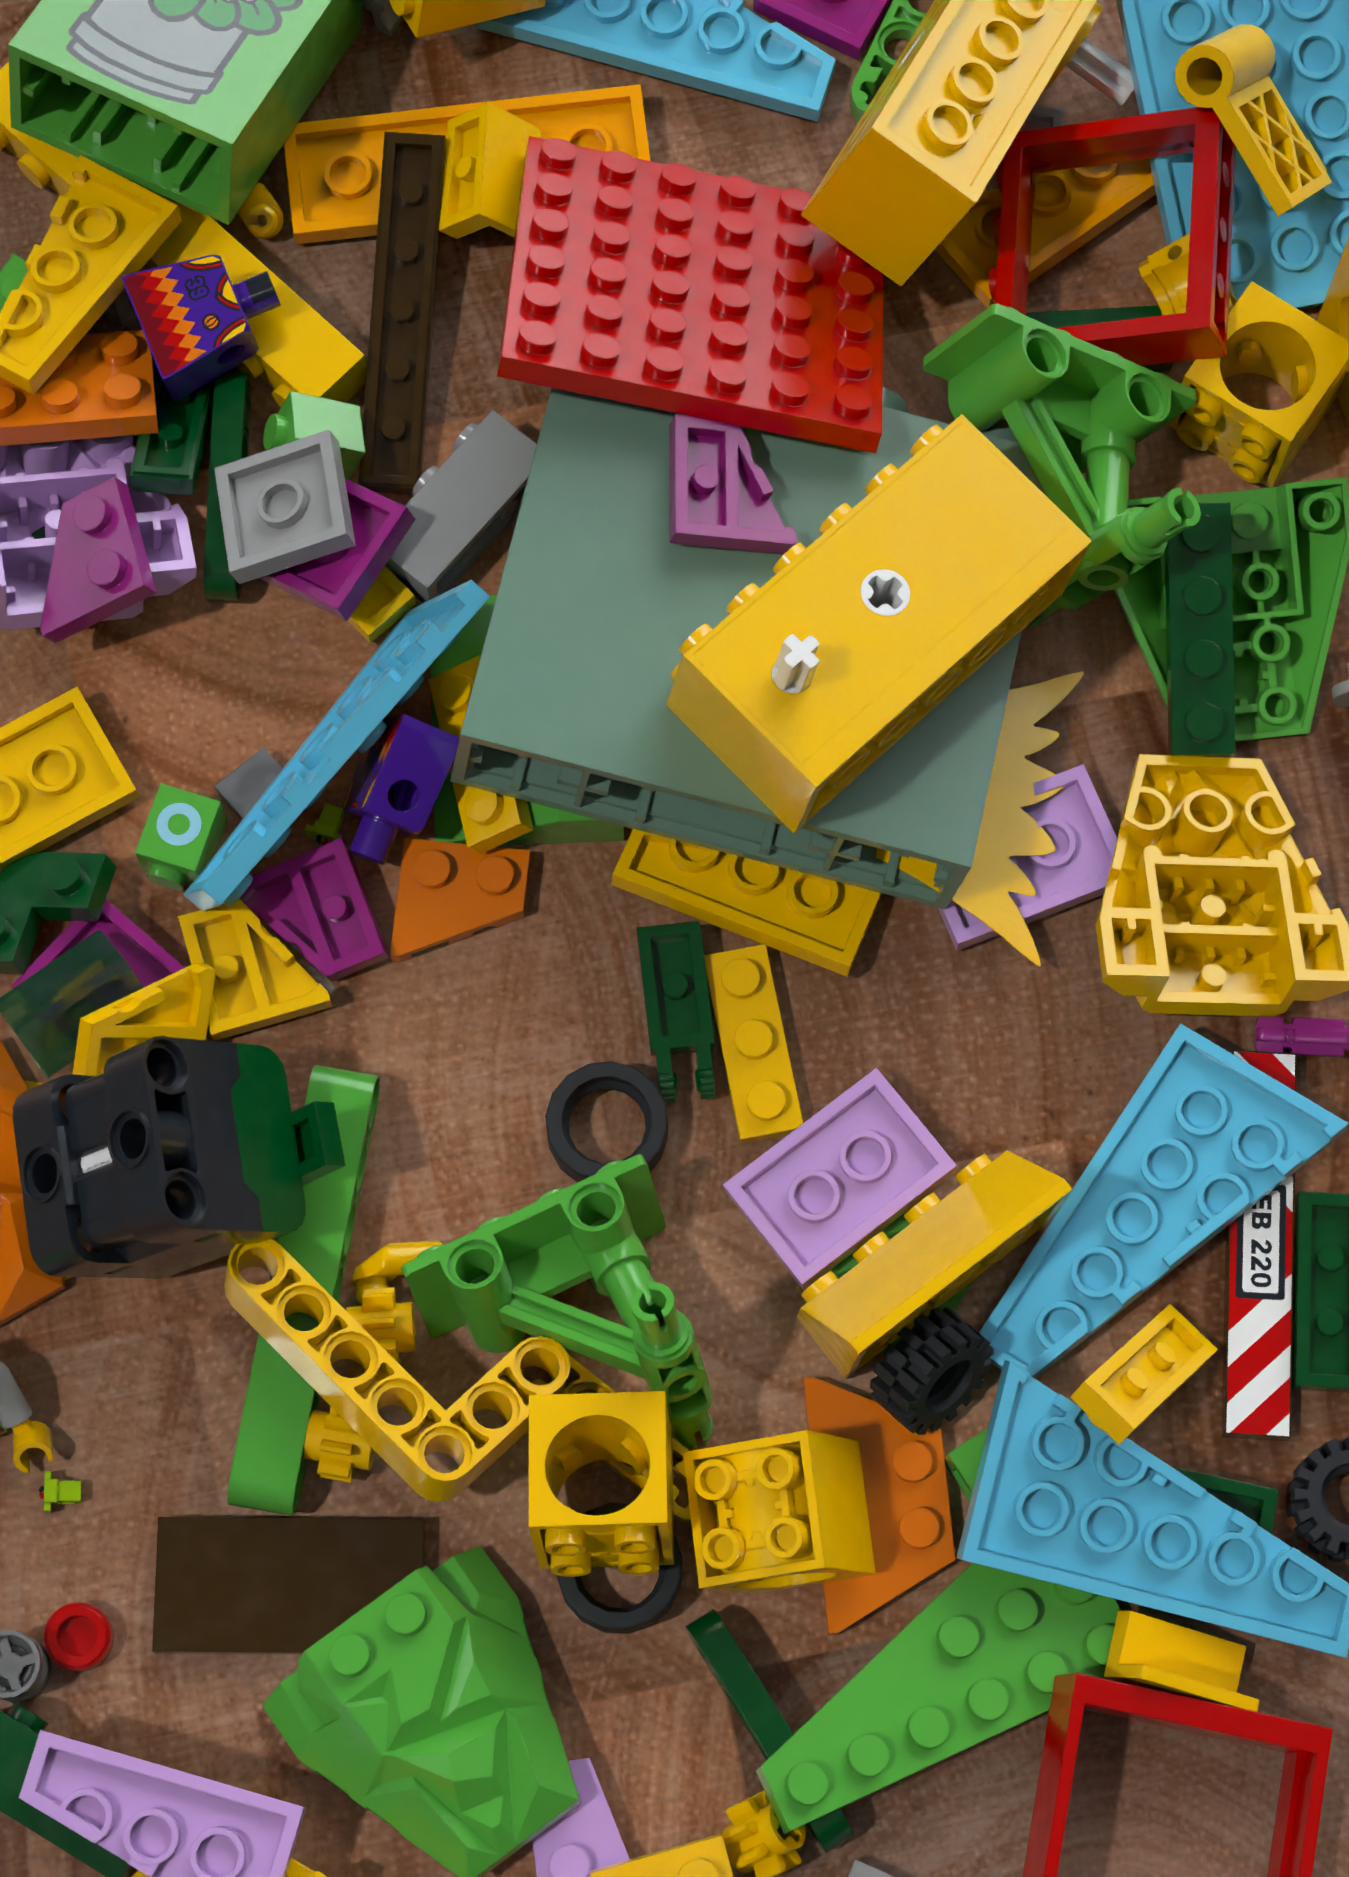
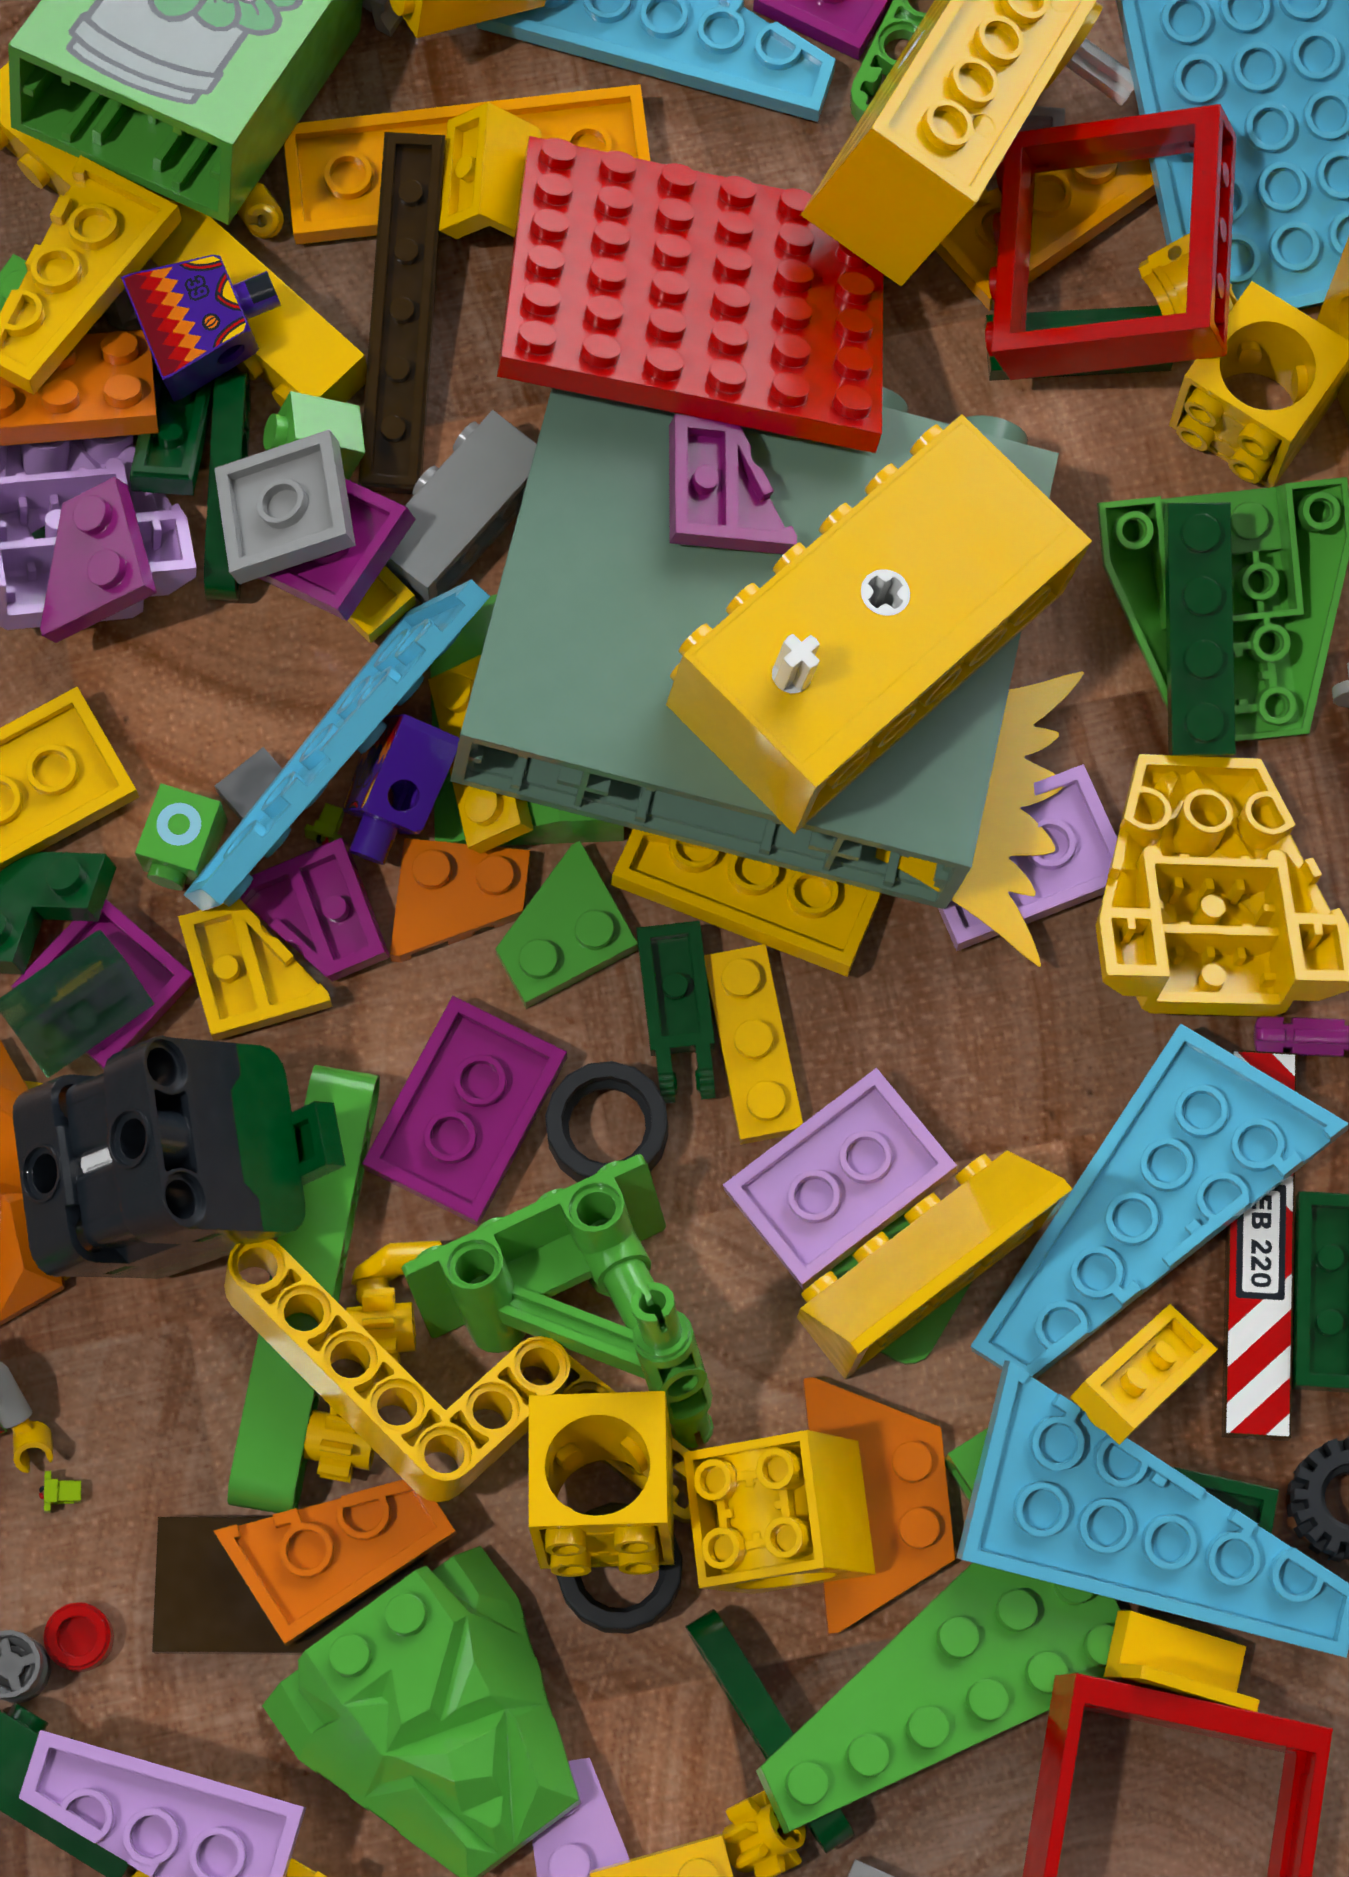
(168, 1008): yellow wing -> none
(331, 1554): none -> orange wing
(465, 1110): none -> magenta plate
(564, 931): none -> bright green wing
(931, 1370): black tyre -> none
(1072, 416): bright green plate -> none
(1234, 79): yellow piece -> none

